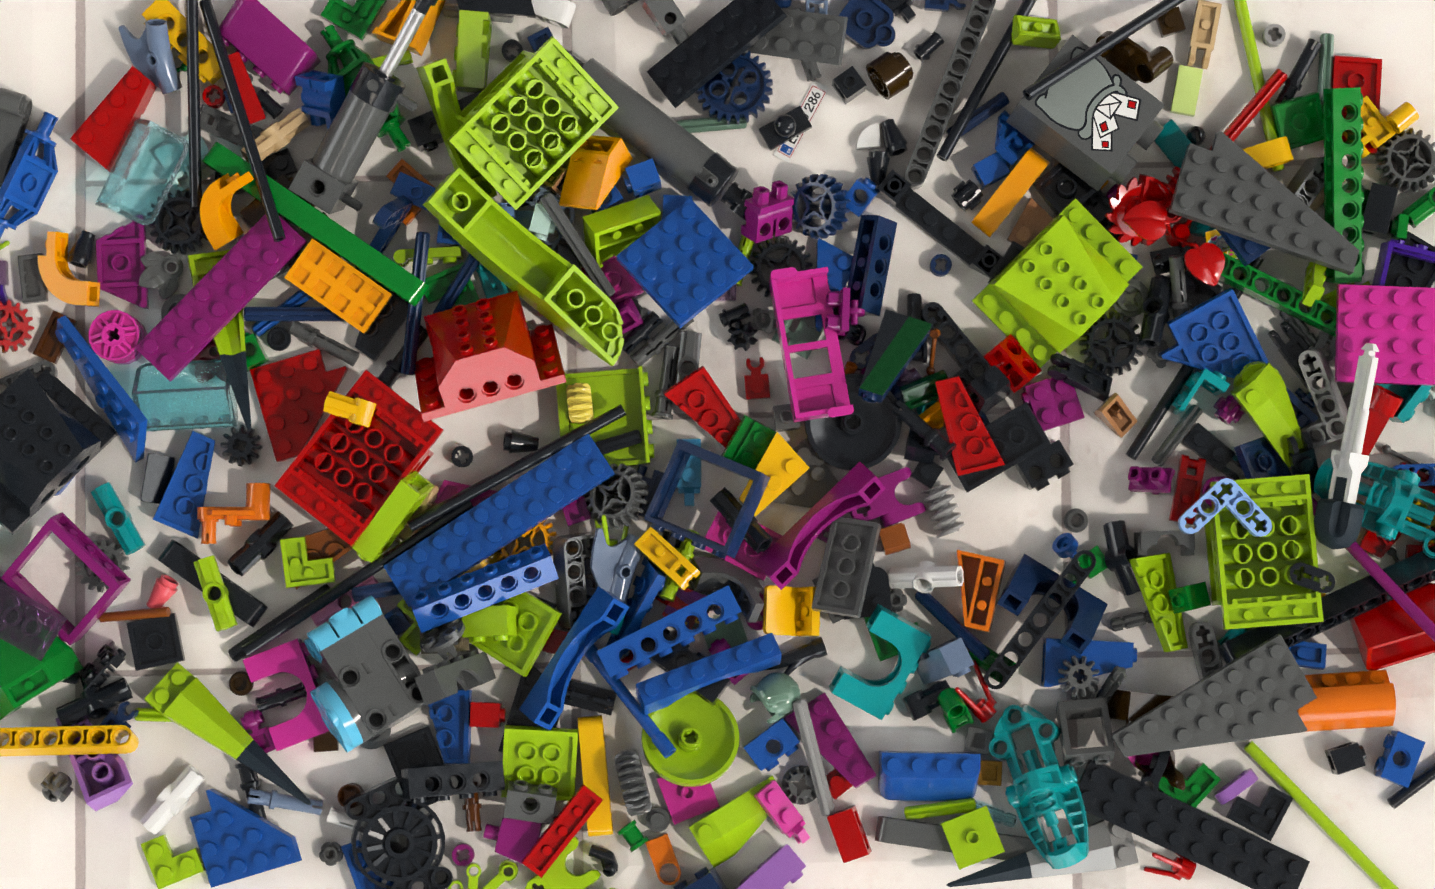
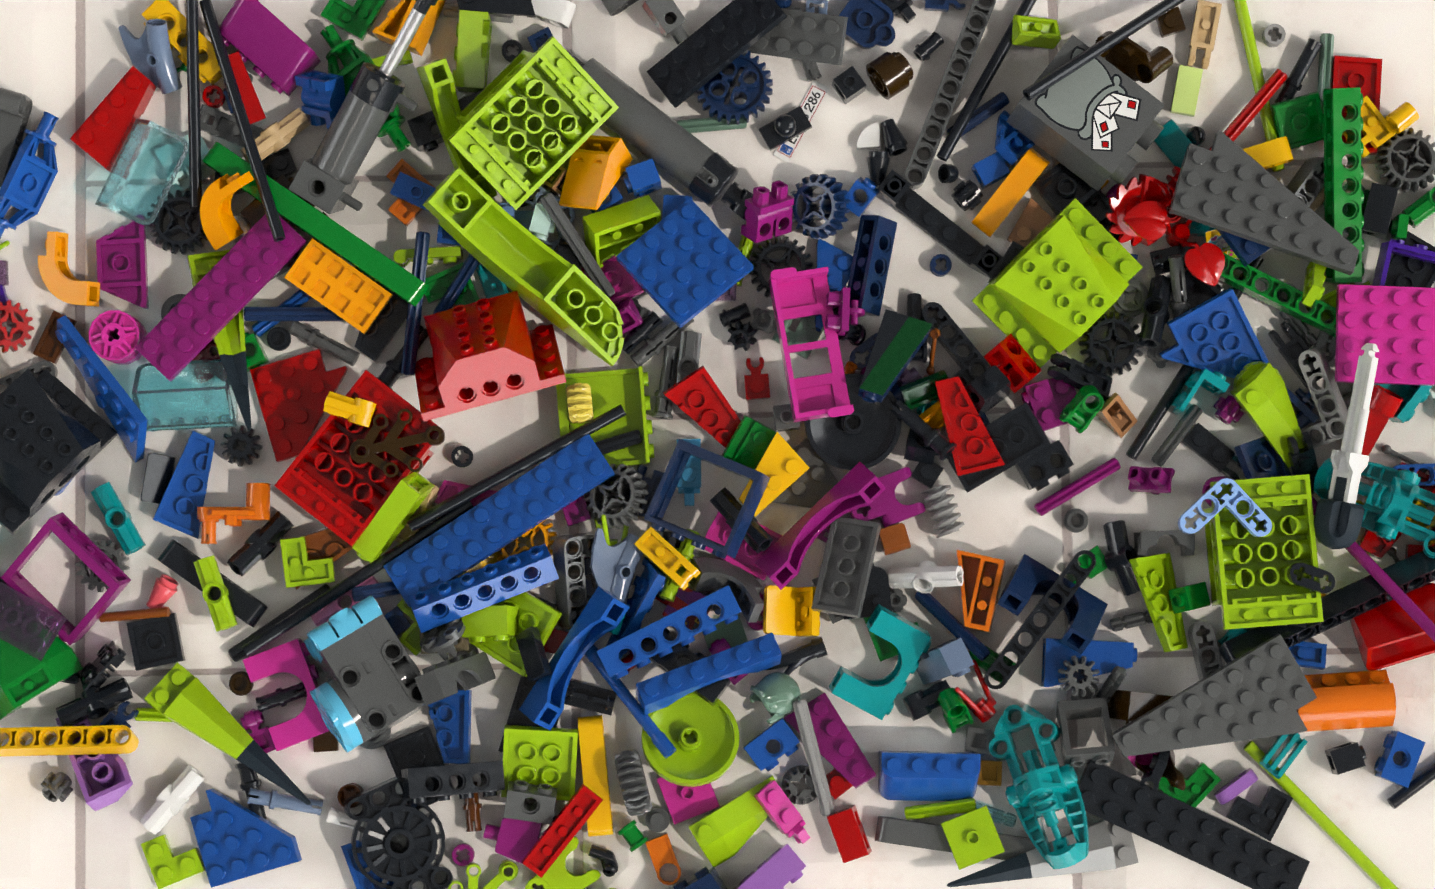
(32, 285): dark grey plate -> none
(81, 252): black cone -> none
(157, 274): dark grey plate -> none
(269, 104): black pin -> none
(337, 853): dark grey plate -> none
(389, 220): dark blue beam -> none
(392, 444): none -> dark brown plant
(487, 714): red brick -> none
(519, 442): black cone -> none
(533, 654): none -> black slope
(948, 173): none -> black hinge
(1065, 545): blue tile -> none
(1077, 486): none -> magenta axle
(1080, 413): none -> green piece
(1181, 866): red plant -> none
(1187, 487): red plate -> none
(1295, 737): none -> teal tile

